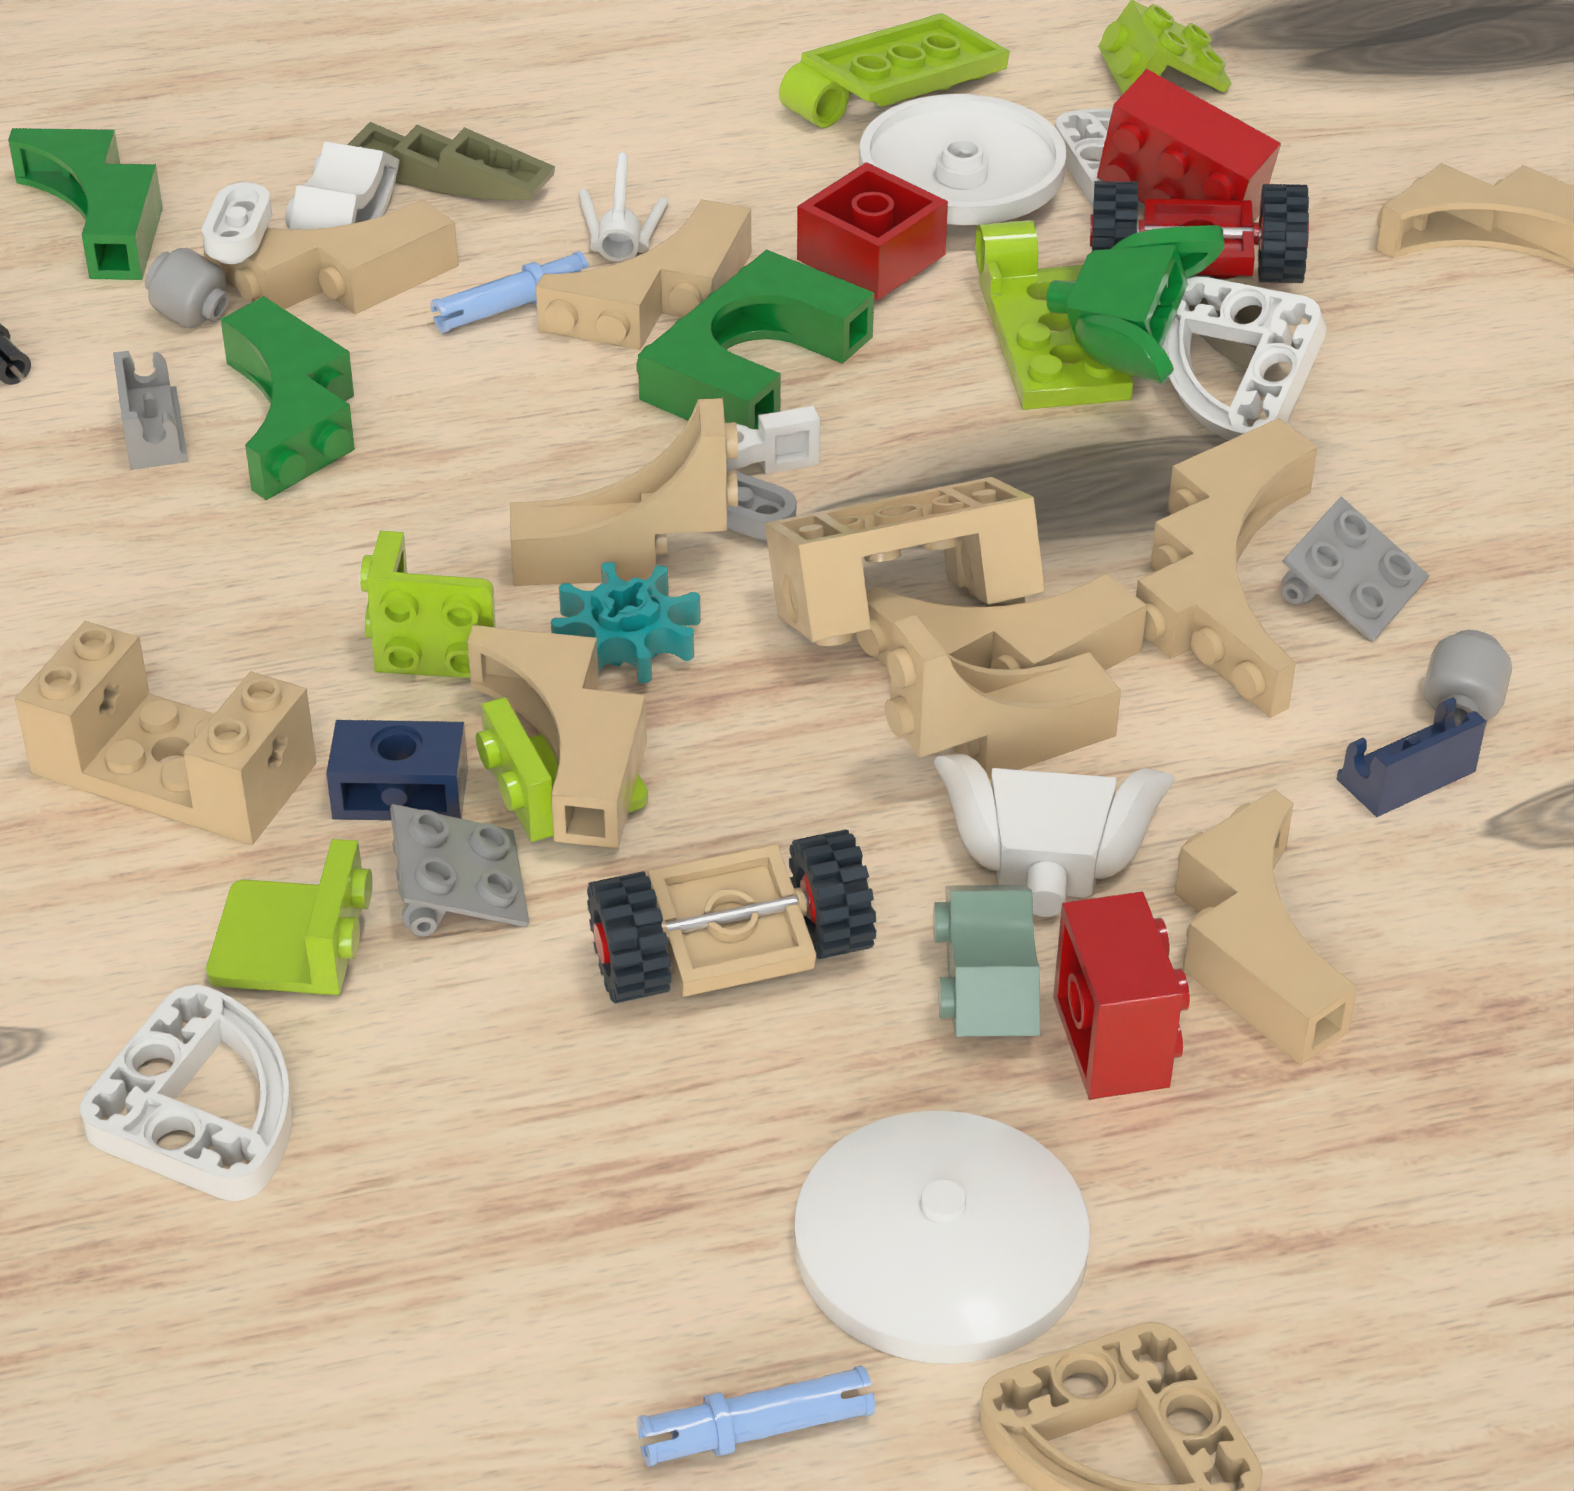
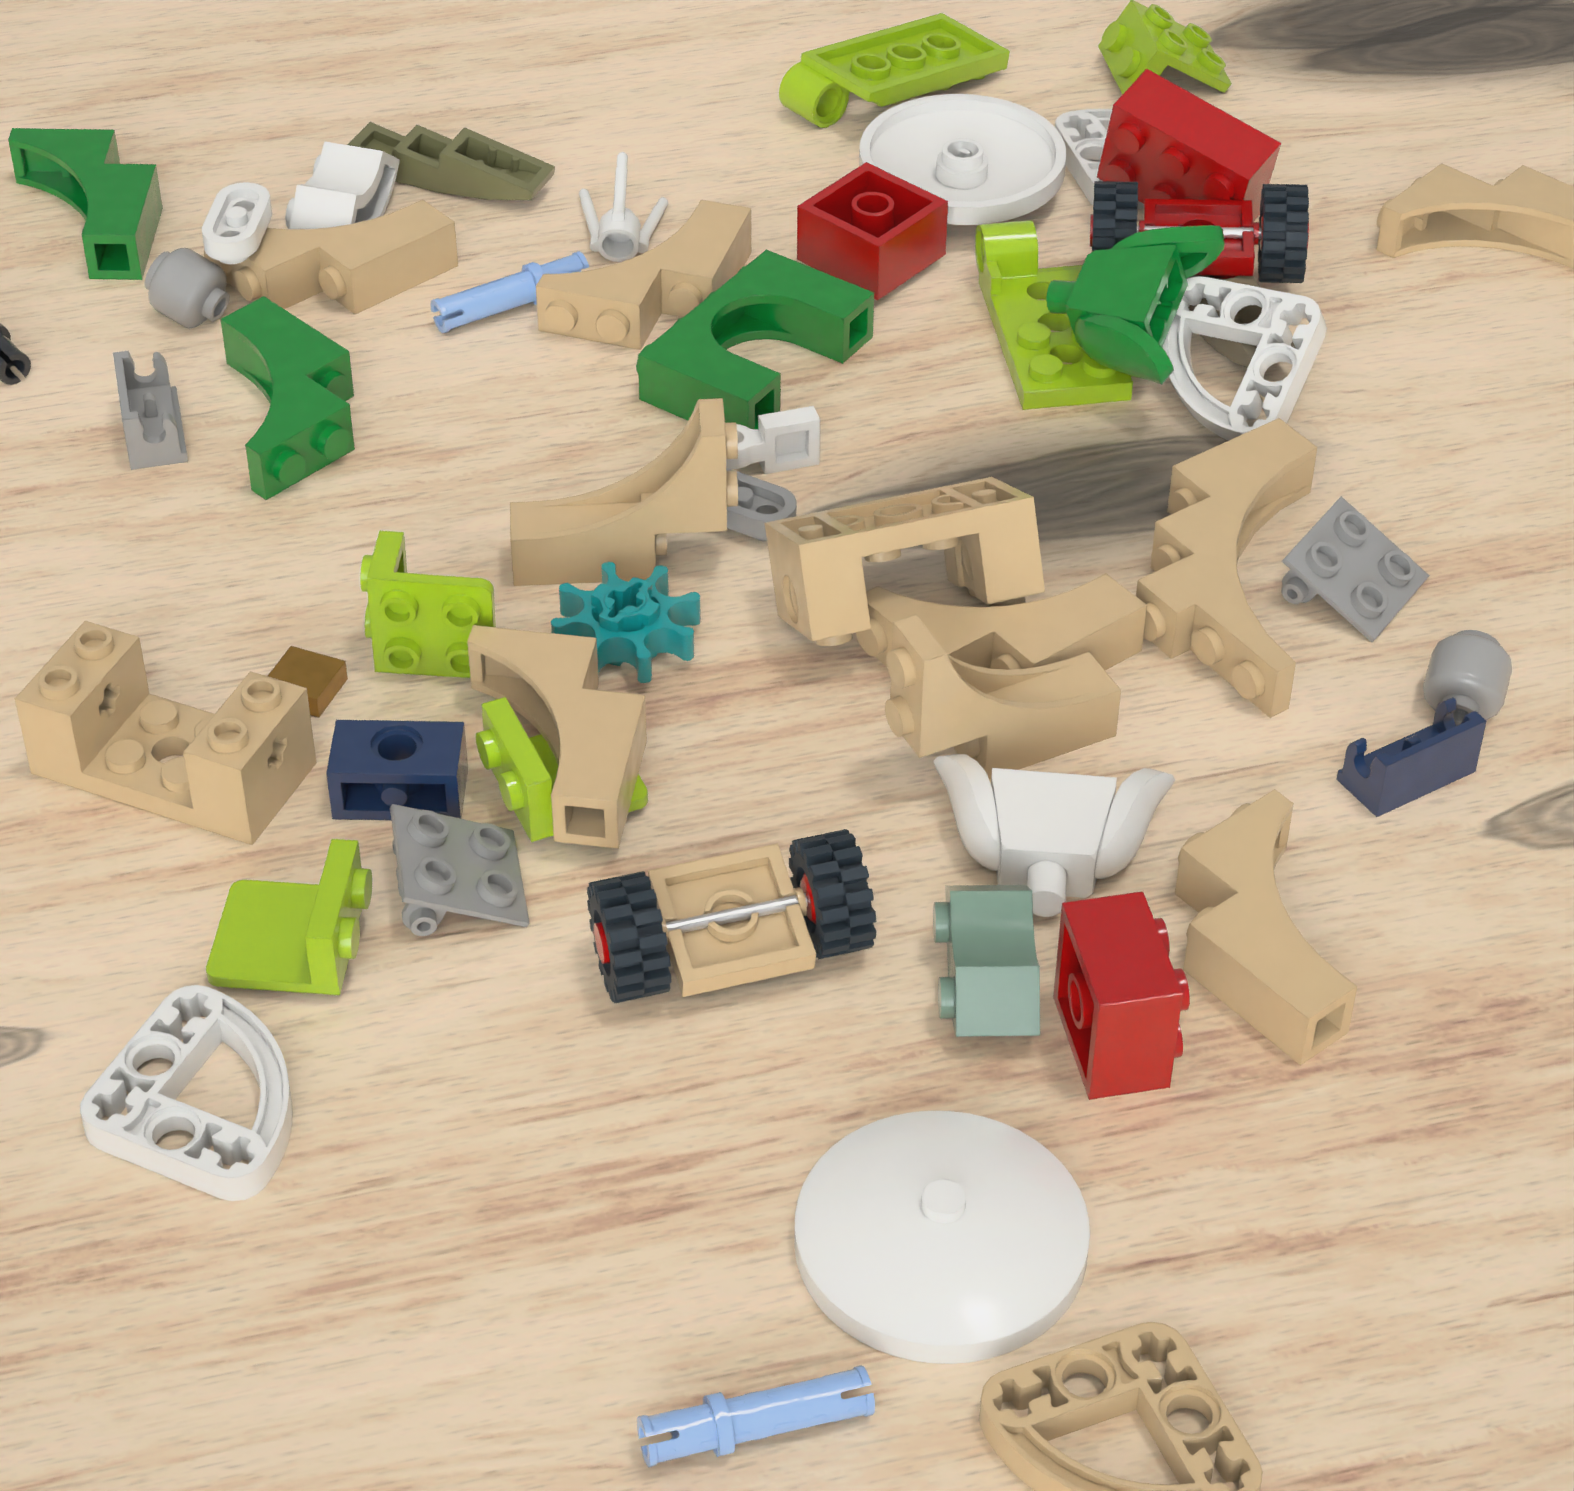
(316, 672): none -> pearl gold tile

